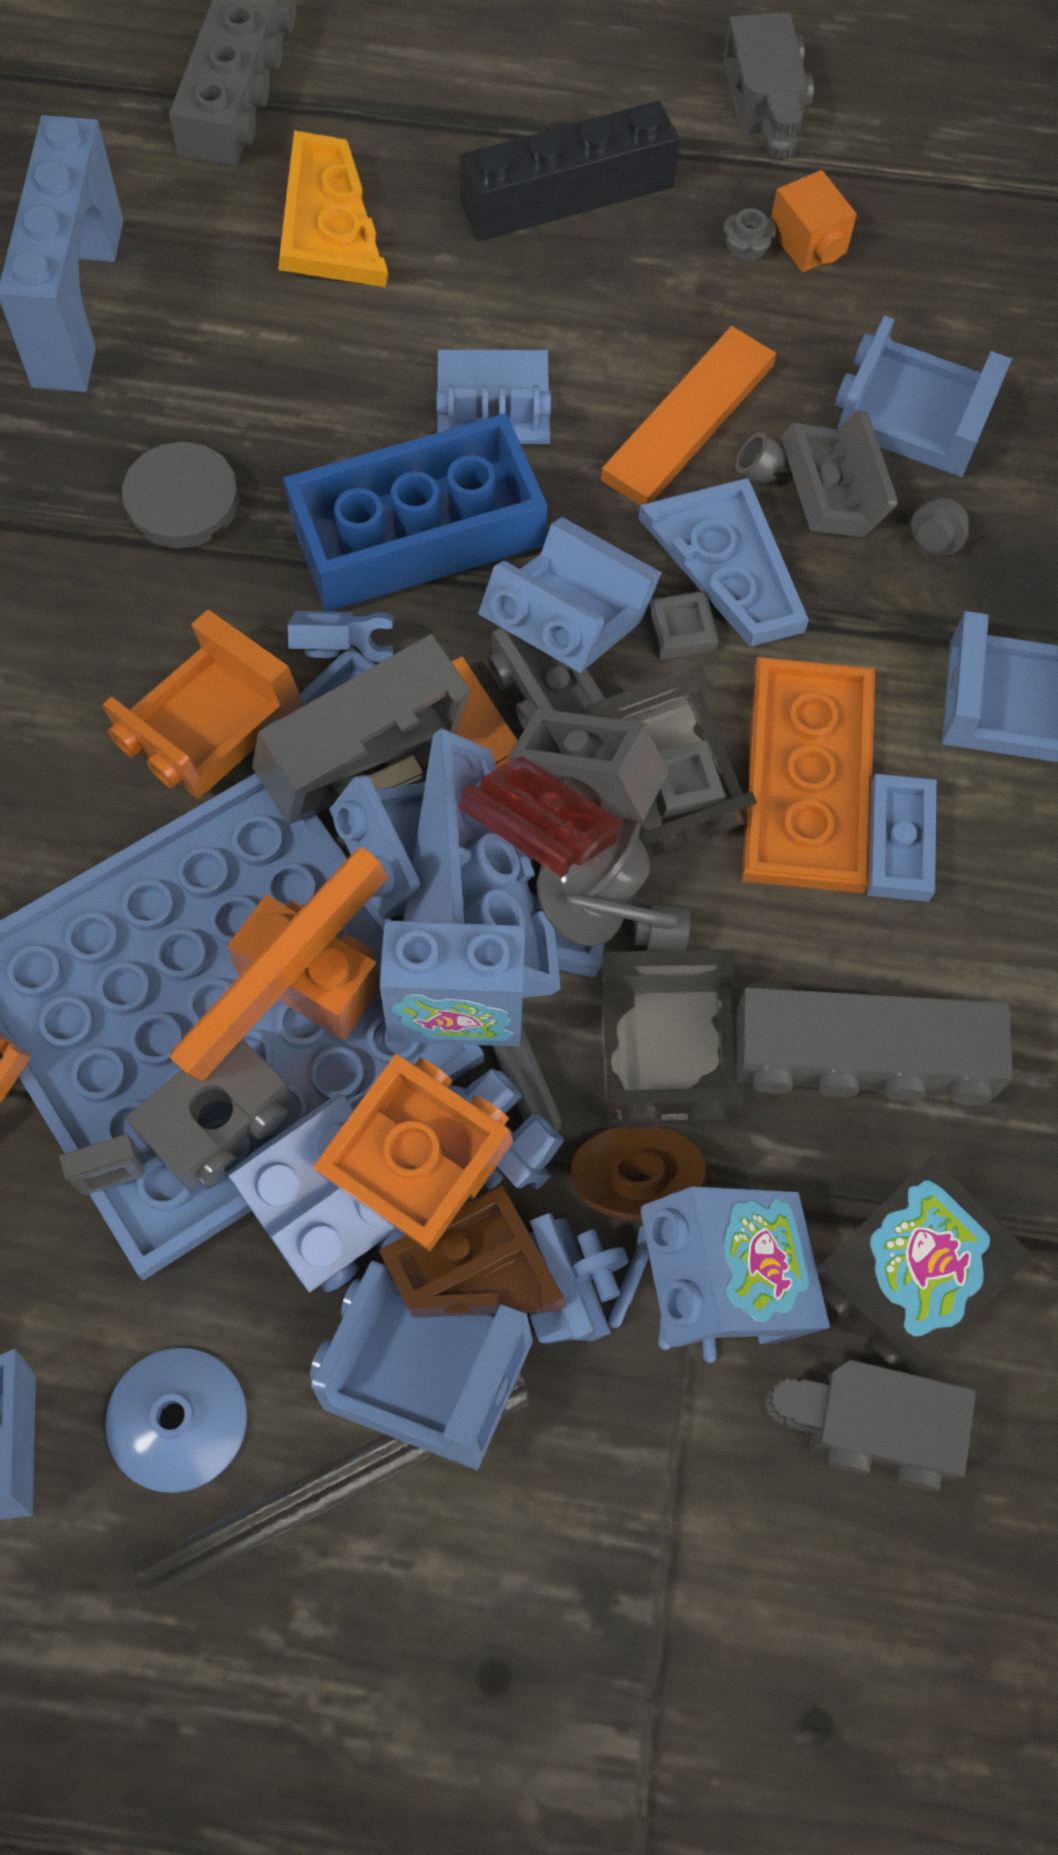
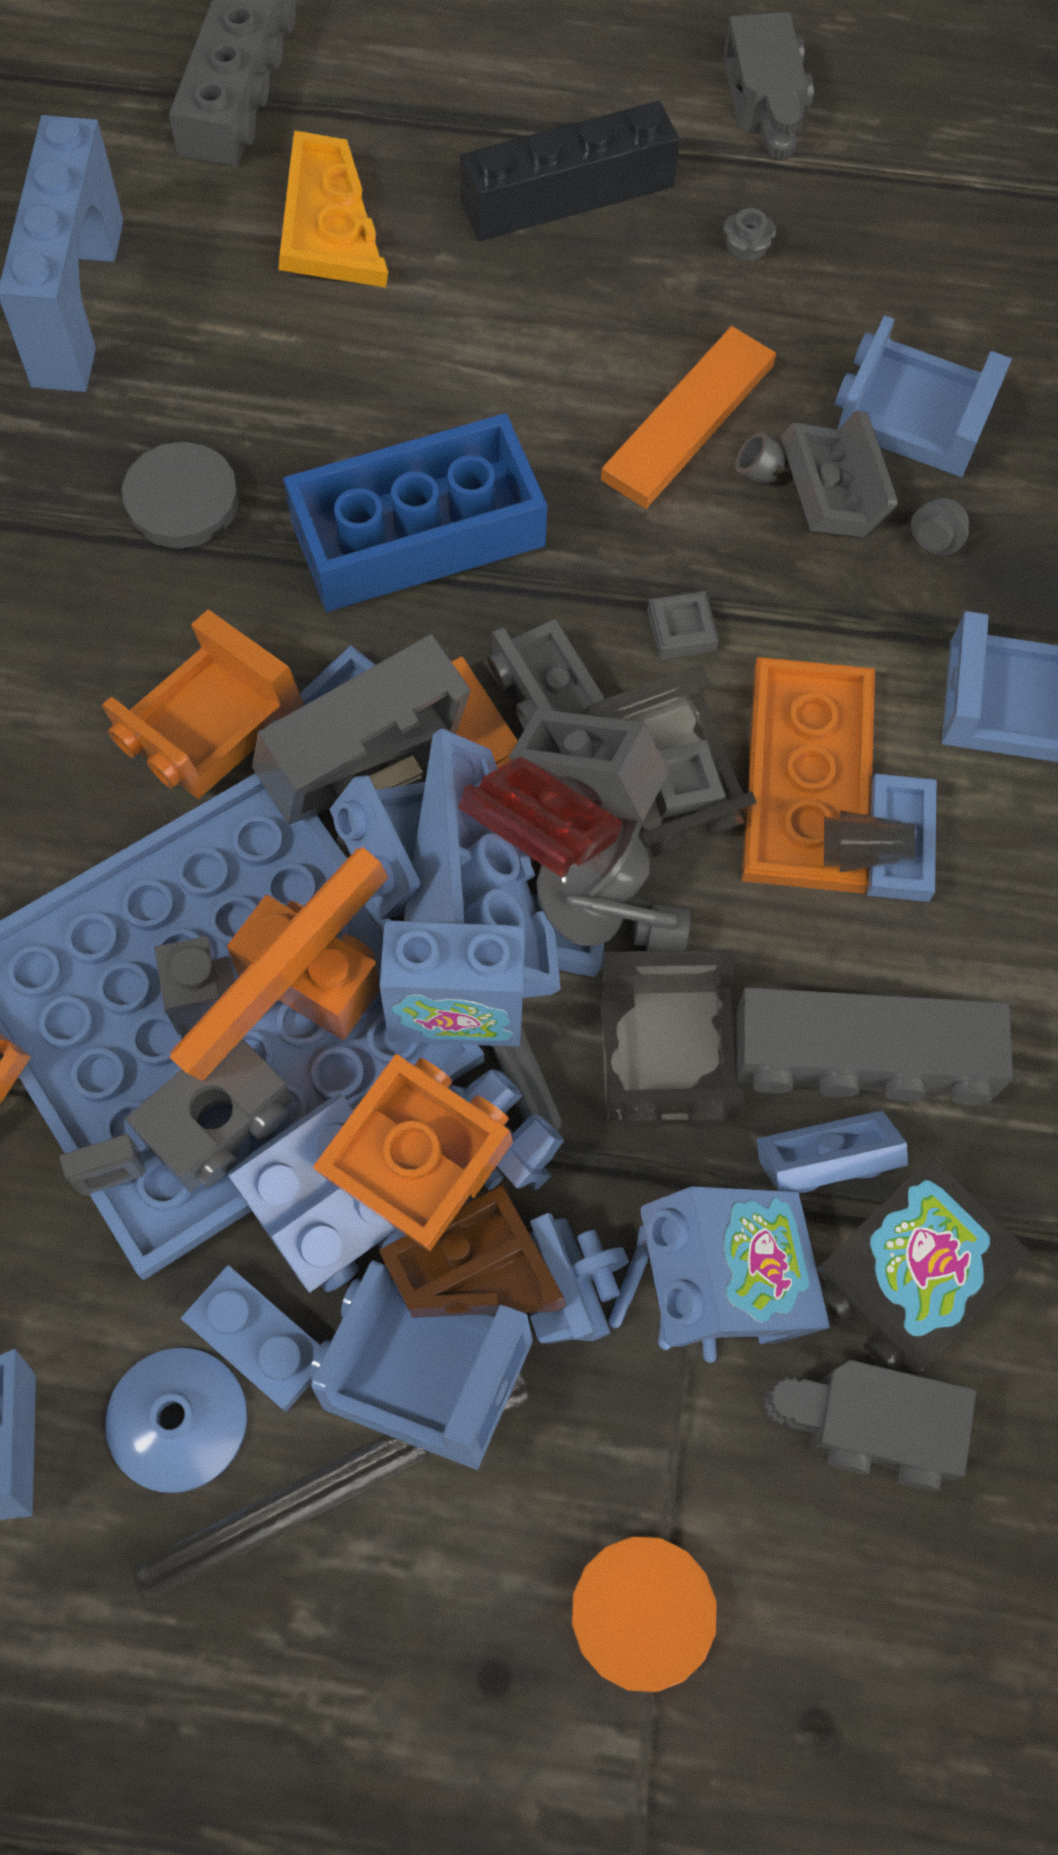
(191, 980): none -> dark grey brick
(254, 1337): none -> medium blue plate
(327, 632): medium blue plate -> none
(492, 383): medium blue hinge -> none
(571, 596): medium blue panel -> none
(630, 1168): reddish brown dish -> none
(644, 1614): none -> orange tile
(731, 555): medium blue wing -> none
(812, 221): orange brick -> none
(832, 1152): none -> medium blue plate
(866, 841): none -> clear smoke cone

